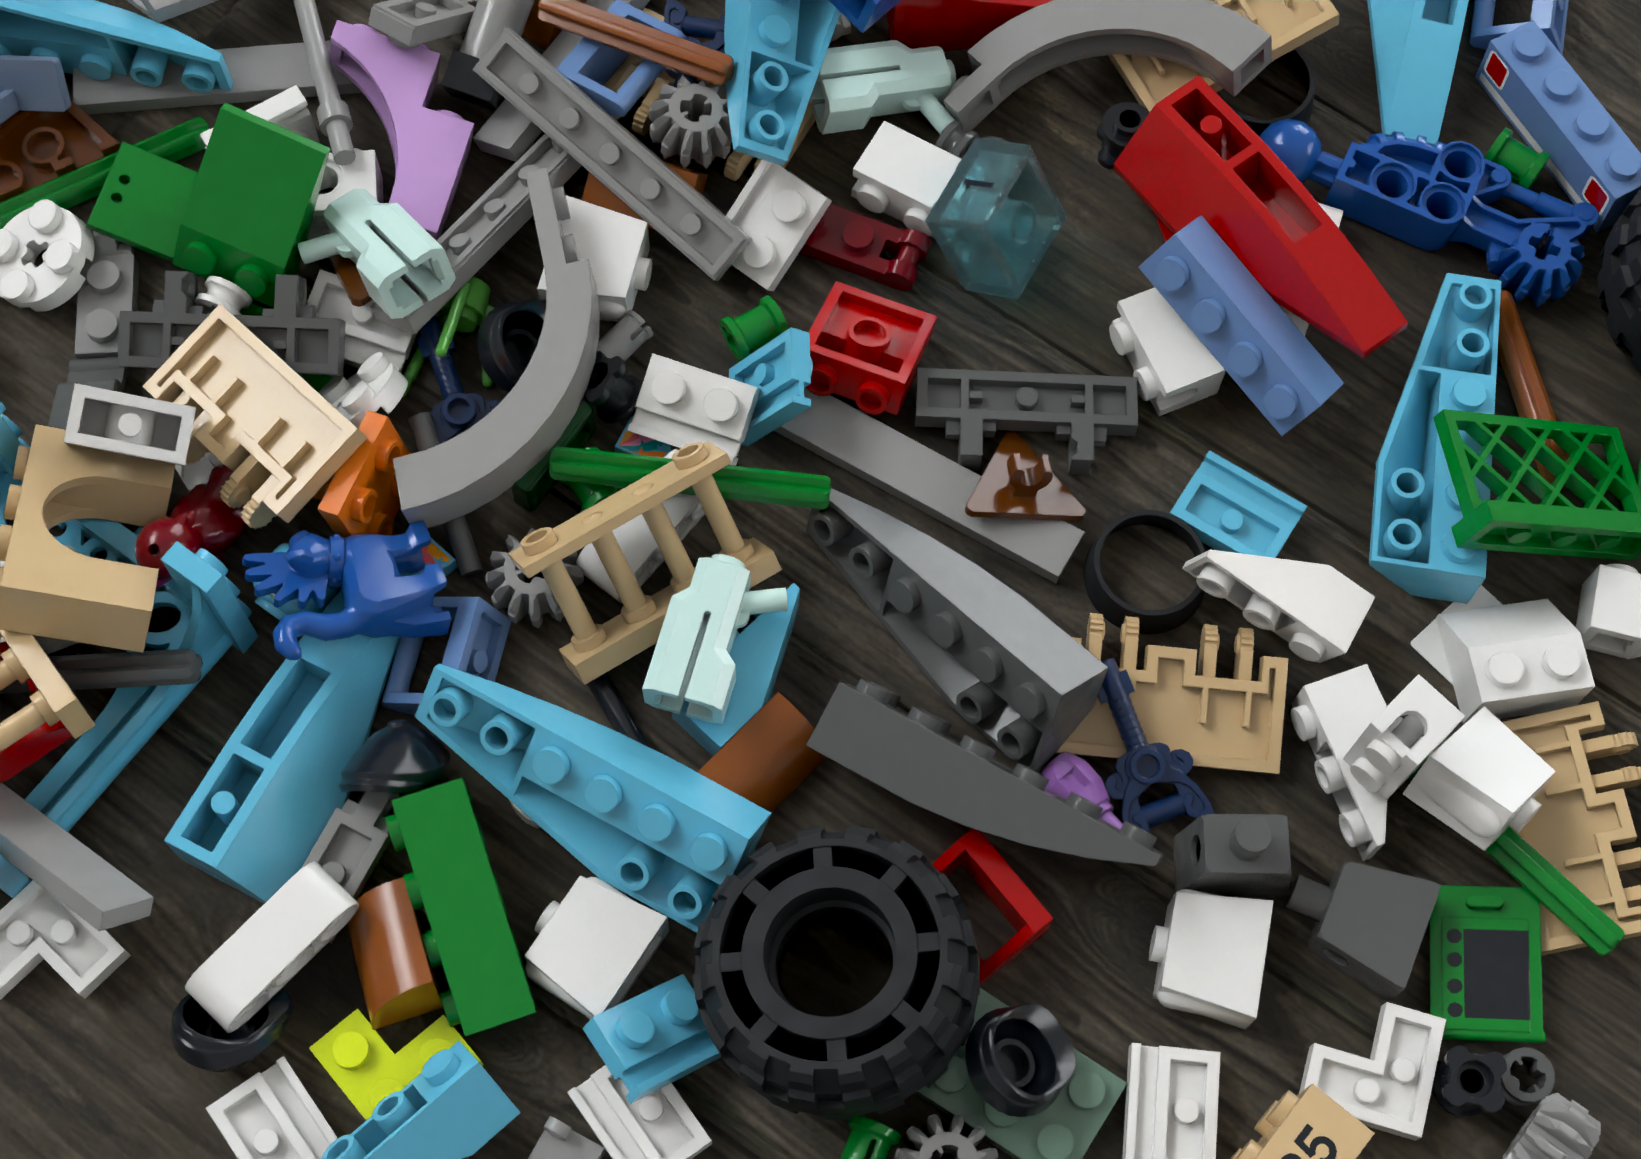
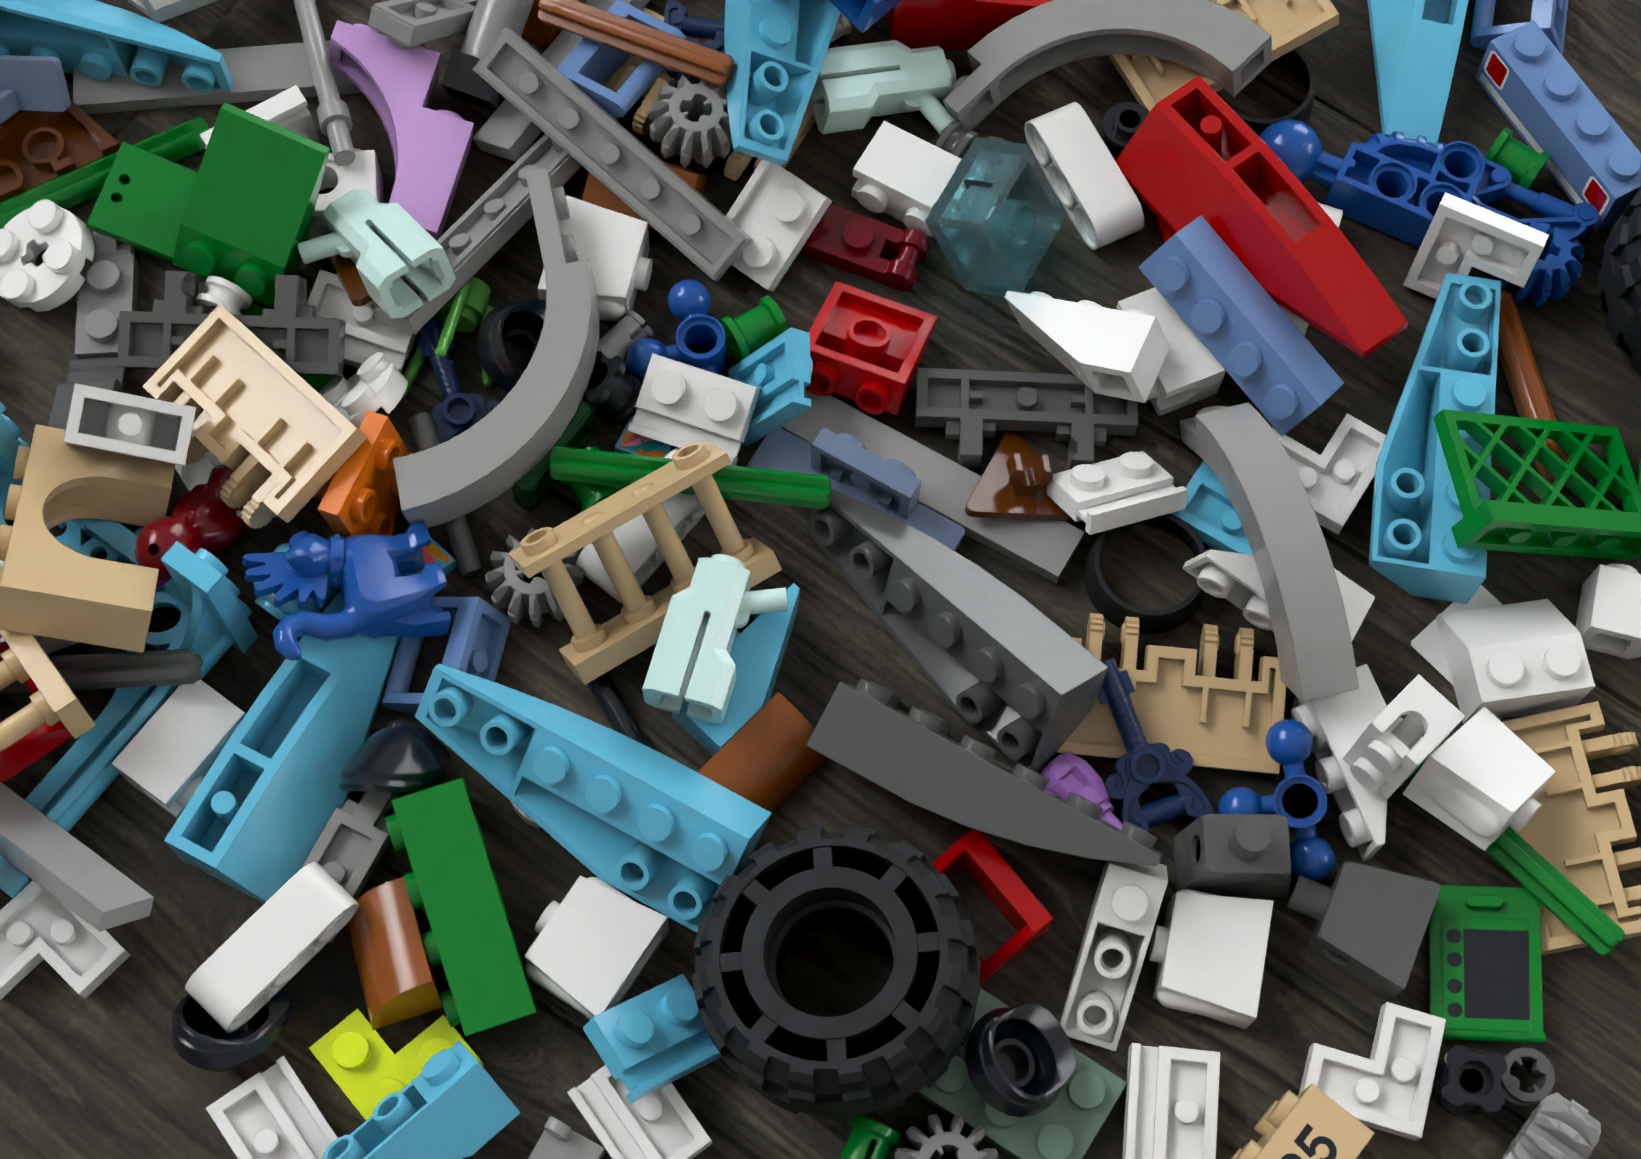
(179, 745): none -> white brick
(689, 303): none -> blue piece
(859, 474): none -> sand blue bracket
(1084, 175): none -> white beam
(1102, 346): none -> white slope
(1113, 951): none -> white slope
(1116, 492): none -> white plate
(1286, 545): none -> light grey arch
(1289, 744): none -> blue piece
(1340, 473): none -> white plate
(1475, 237): none -> white plate

